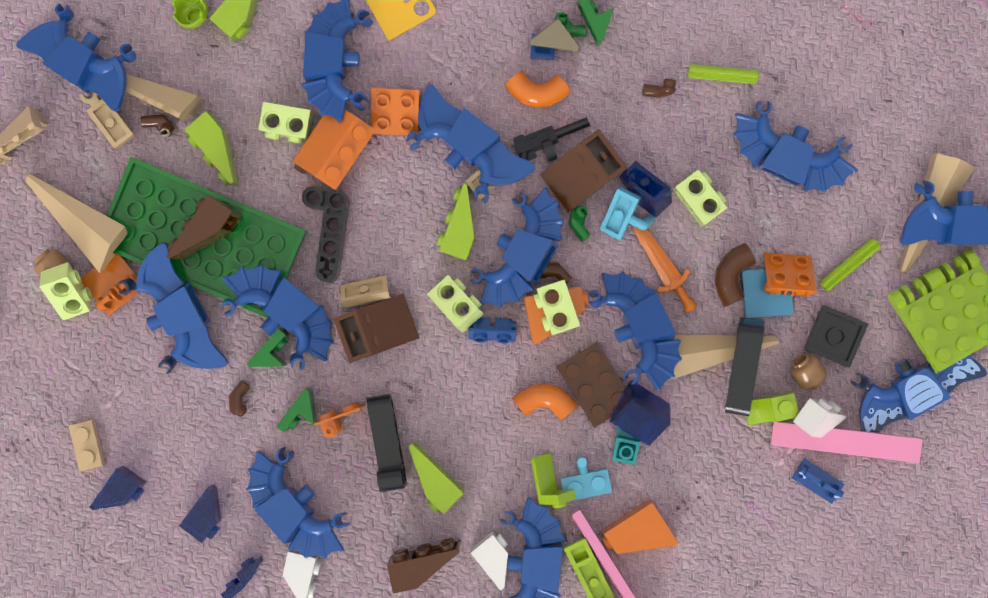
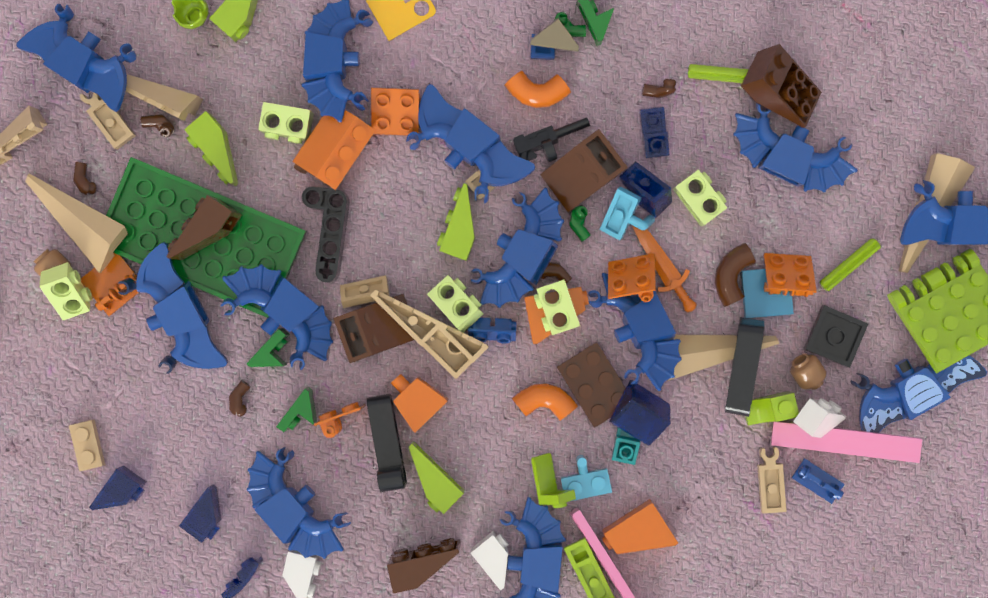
(81, 181): none -> reddish brown arm
(417, 401): none -> orange torso
(446, 344): none -> tan wedge
(632, 277): none -> orange hinge
(654, 132): none -> clear blue slope
(771, 483): none -> tan plate
(781, 85): none -> reddish brown slope

